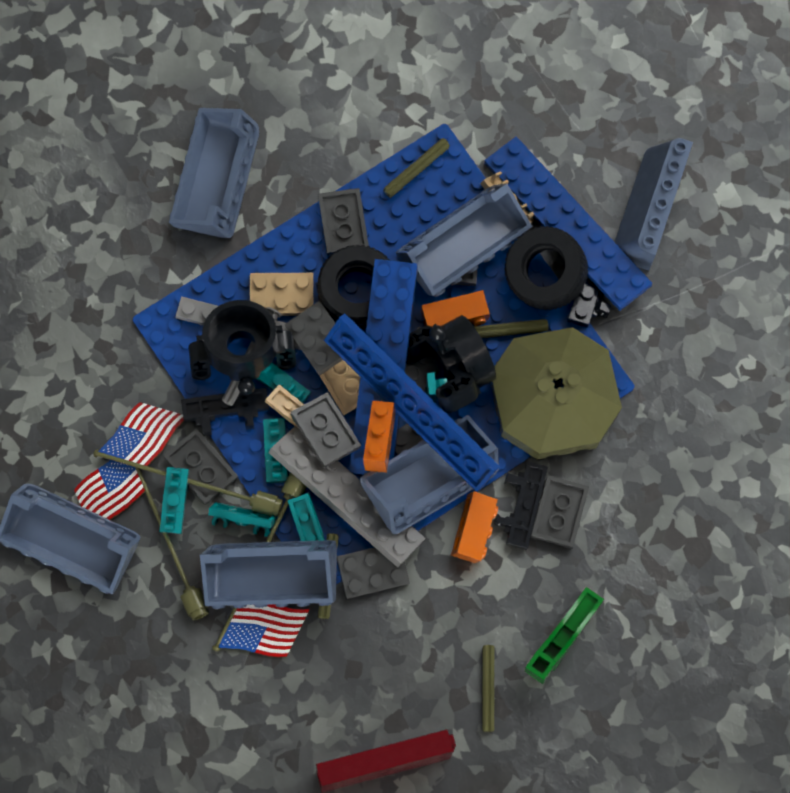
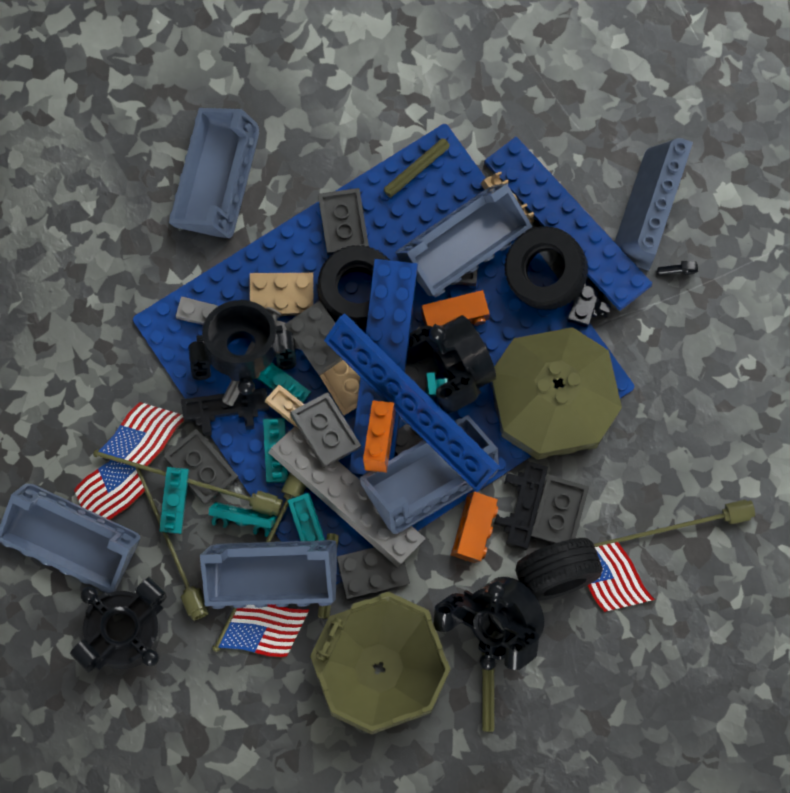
(99, 649): none -> black piece
(374, 633): none -> olive windscreen
(385, 760): dark red brick -> none
(512, 328): olive axle -> none
(513, 607): none -> black piece
(560, 568): none -> black tyre
(563, 637): green arch -> none
(619, 580): none -> flag
(685, 267): none -> black bar

